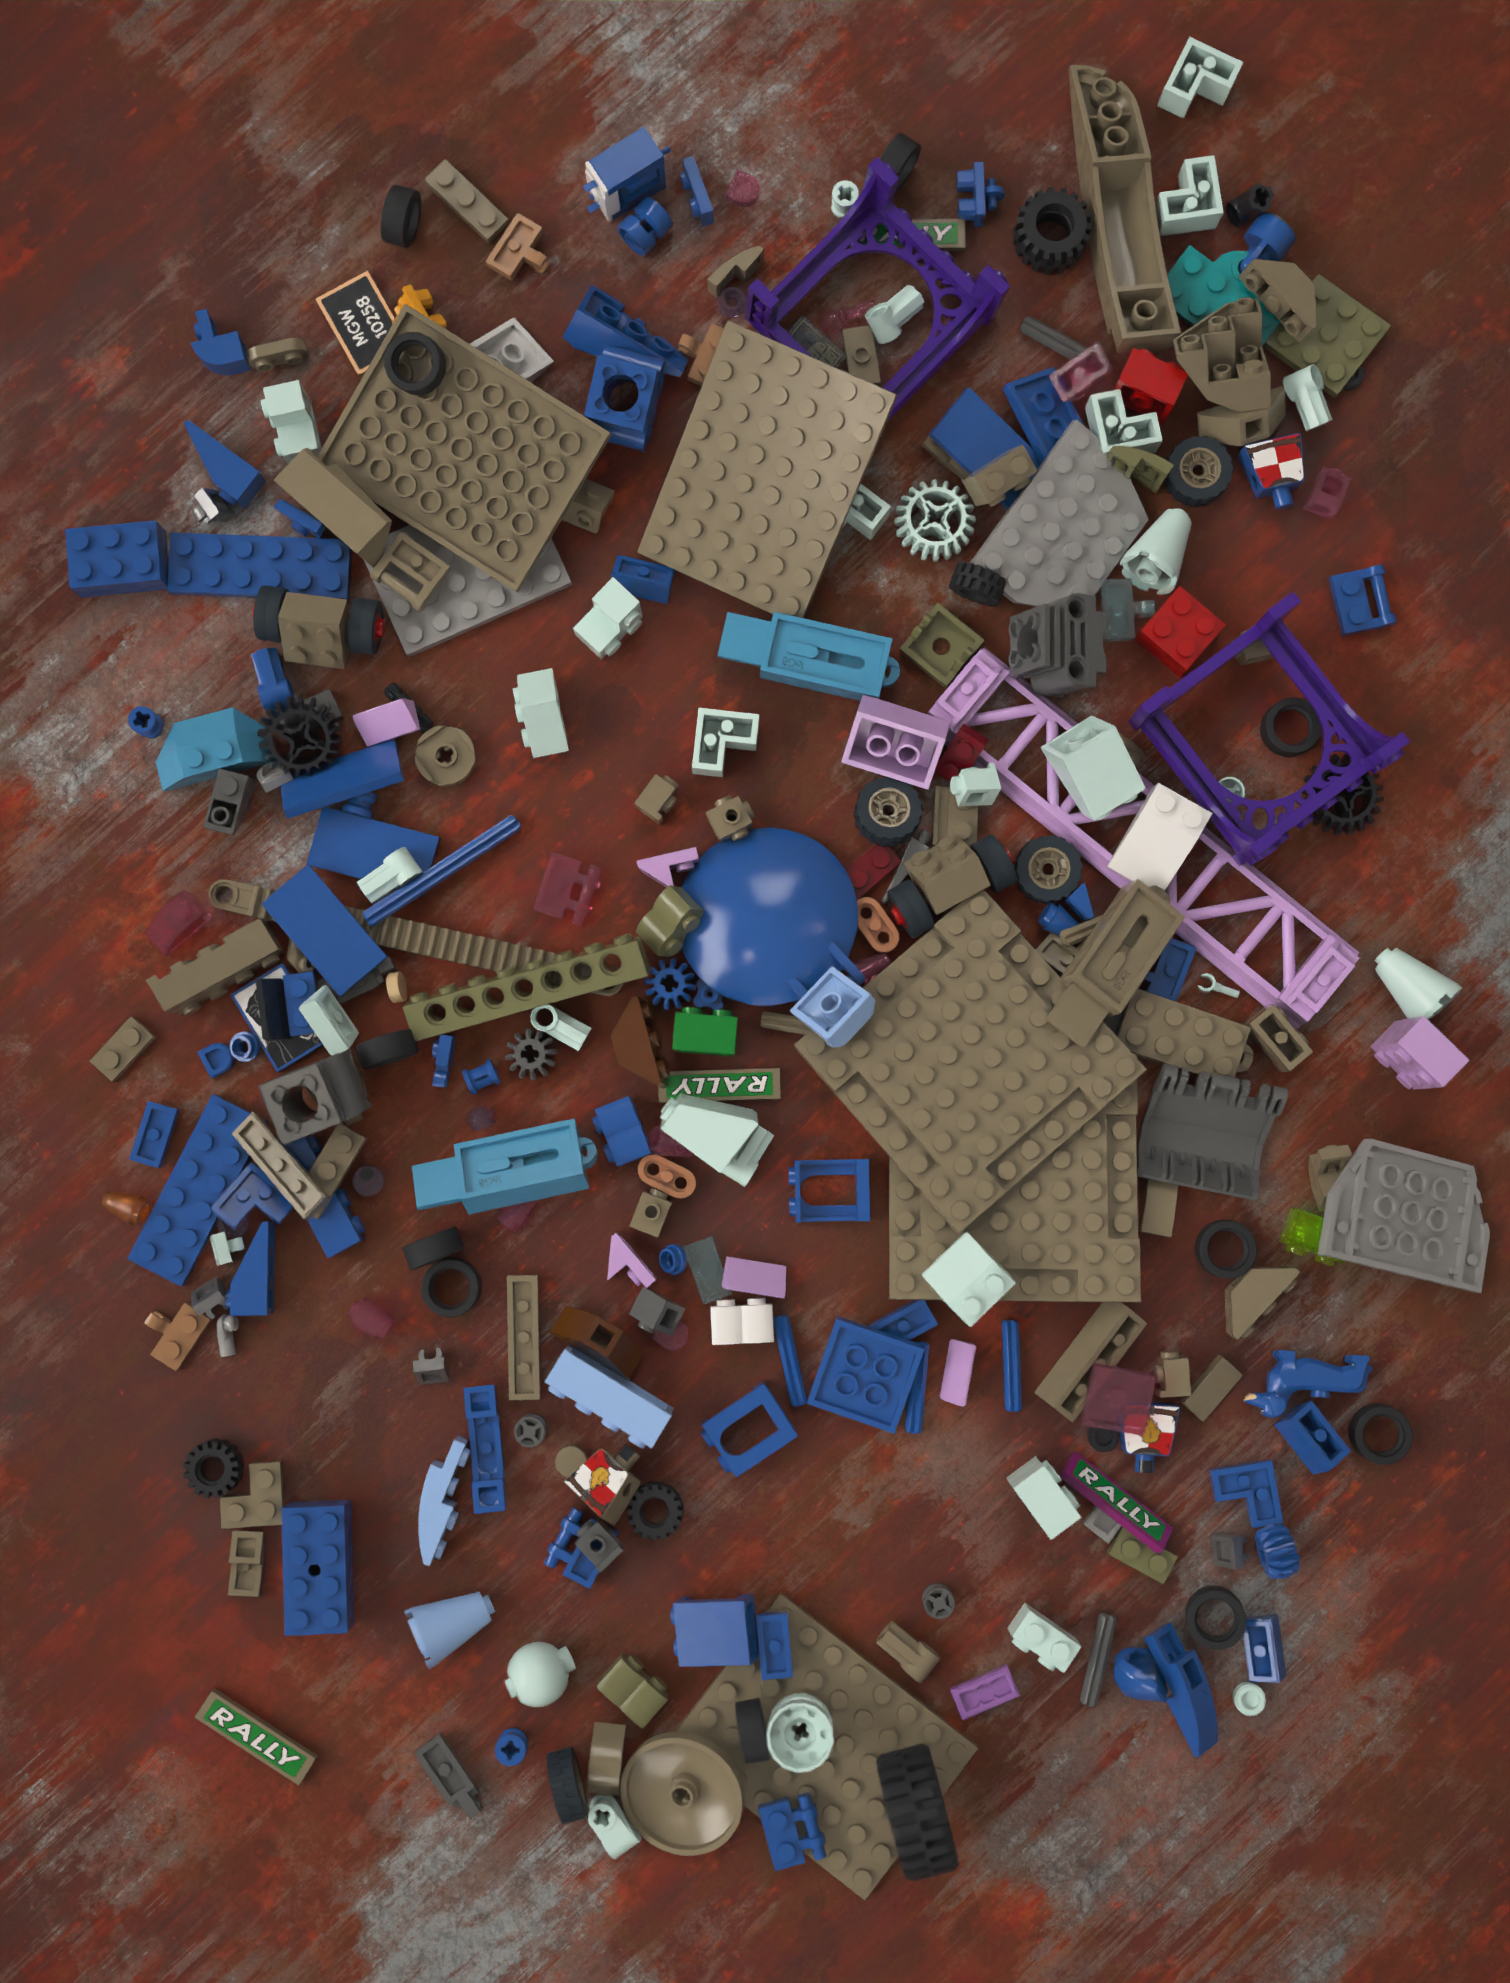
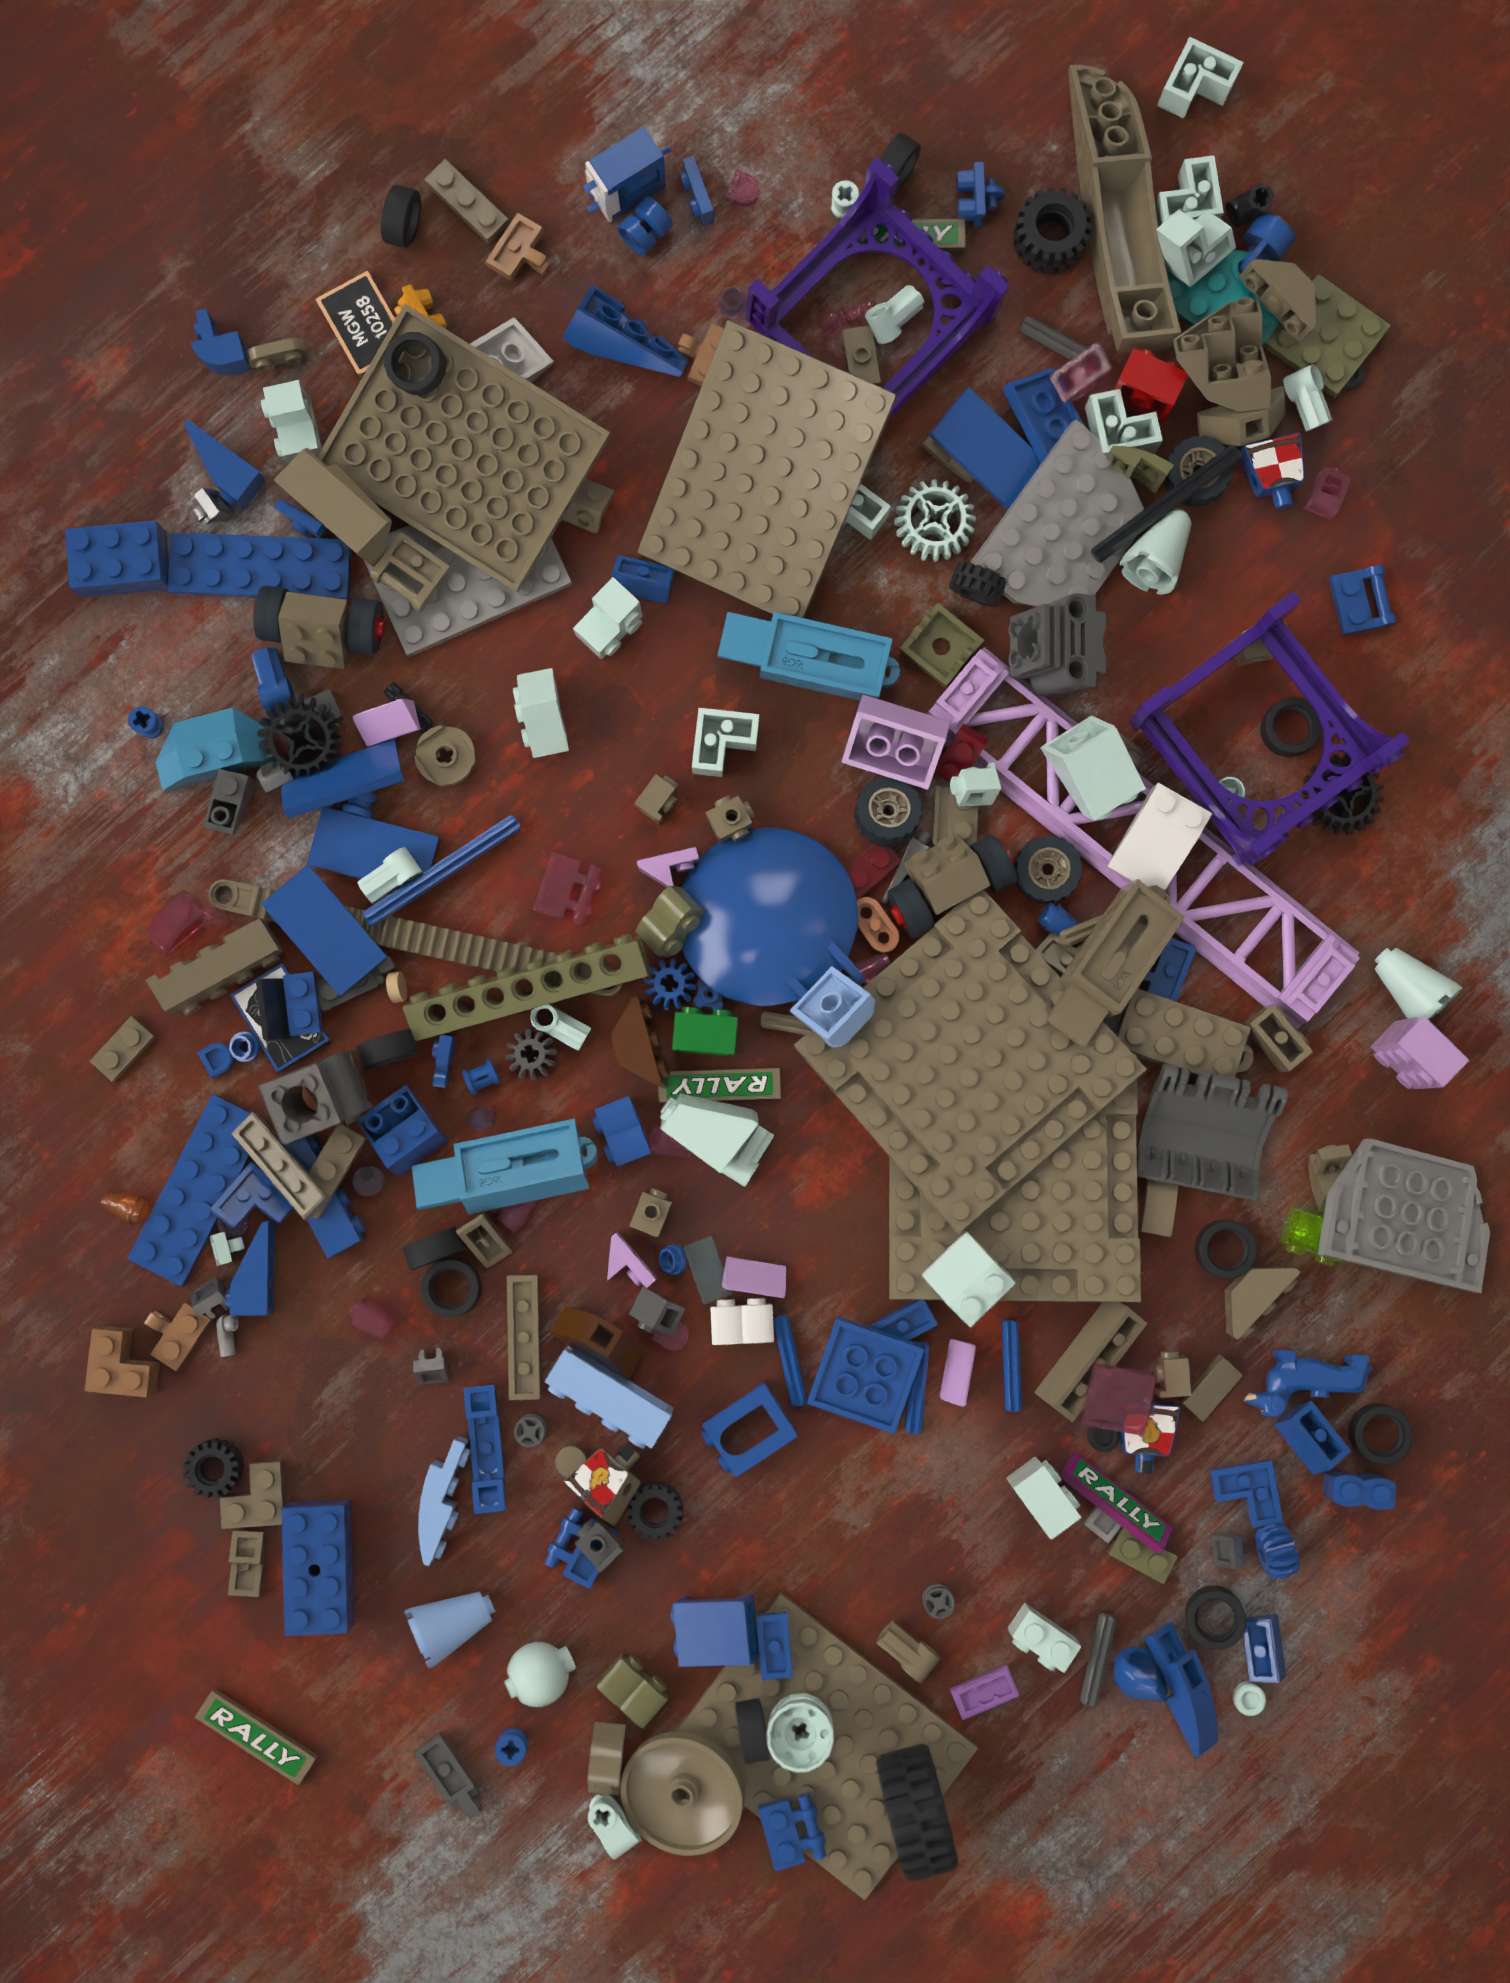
(112, 1369): none -> medium nougat brick
(154, 1134): blue plate -> none
(298, 959): dark tan arm -> none
(329, 1021): light aqua slope -> none
(402, 1131): none -> blue slope
(484, 1240): none -> dark tan slope
(567, 1785): black wheel -> none
(620, 366): blue piece -> none
(667, 1175): nougat plate -> none
(739, 266): dark tan slope -> none
(808, 1213): blue panel -> none
(816, 342): clear light blue tile -> none
(1000, 475): dark tan brick -> none
(1080, 903): blue slope -> none
(1121, 610): clear light blue plate -> none
(1166, 503): none -> black axle
(1179, 631): red brick -> none
(1194, 245): none -> light aqua brick
(1217, 987): light aqua hand -> none
(1359, 1489): none -> blue brick

